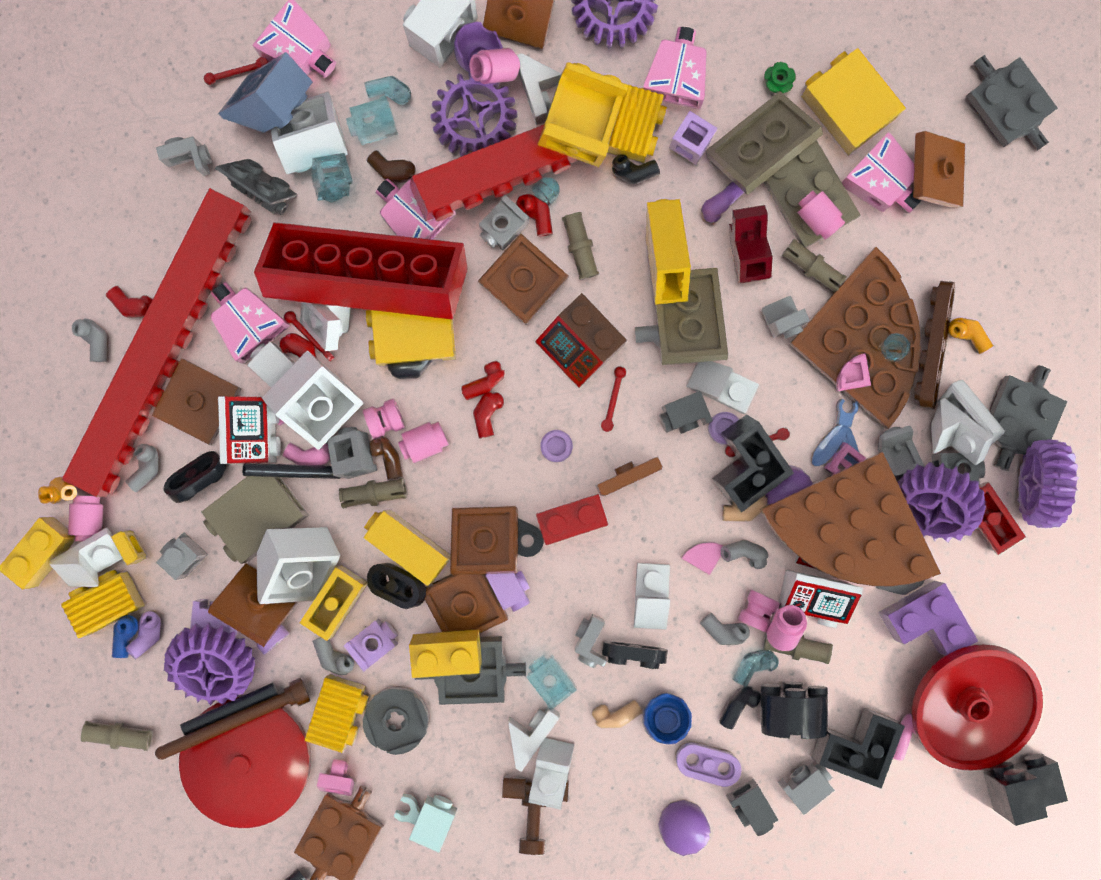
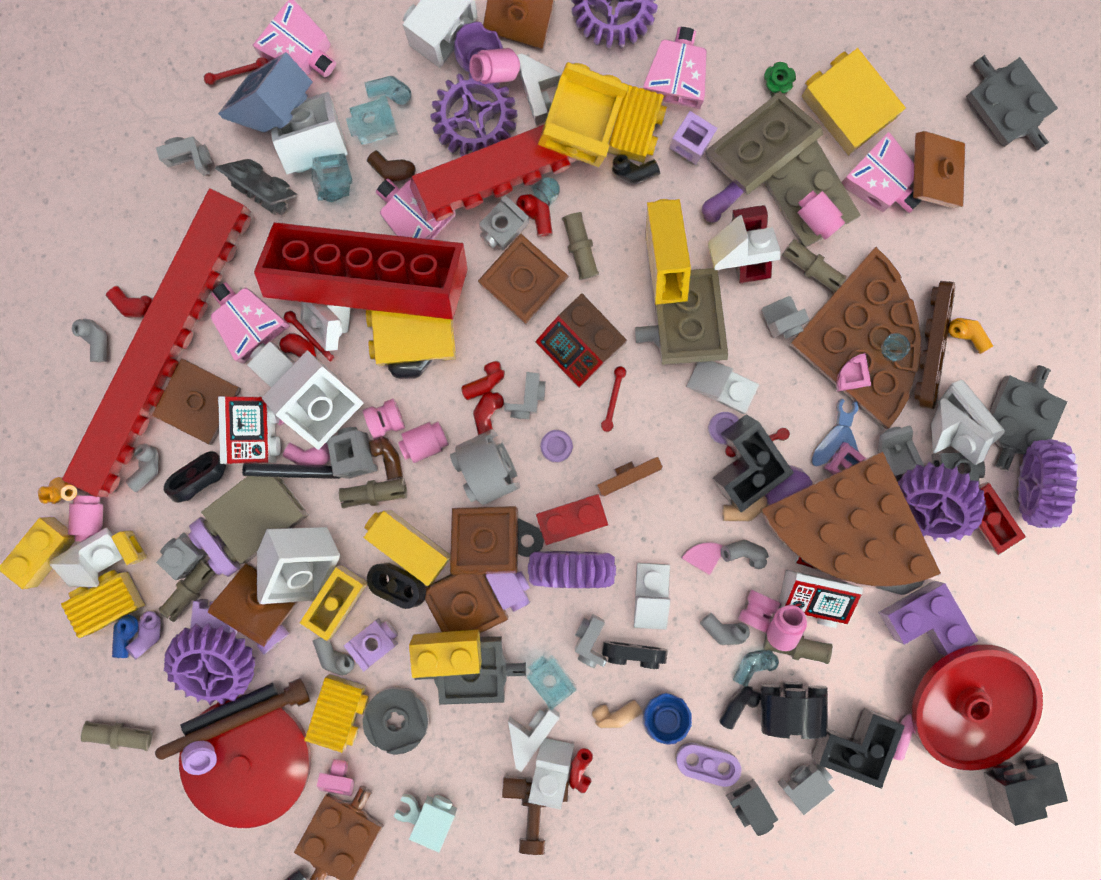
(187, 590): none -> dark tan pin
(198, 757): none -> lavender tile
(213, 547): none -> lavender plate
(485, 468): none -> light grey brick
(533, 392): none -> light grey bracket
(571, 569): none -> medium lavender gear
(578, 766): none -> red arm
(684, 828): medium lavender hair -> none
(685, 413): dark grey brick -> none
(740, 247): none -> white slope

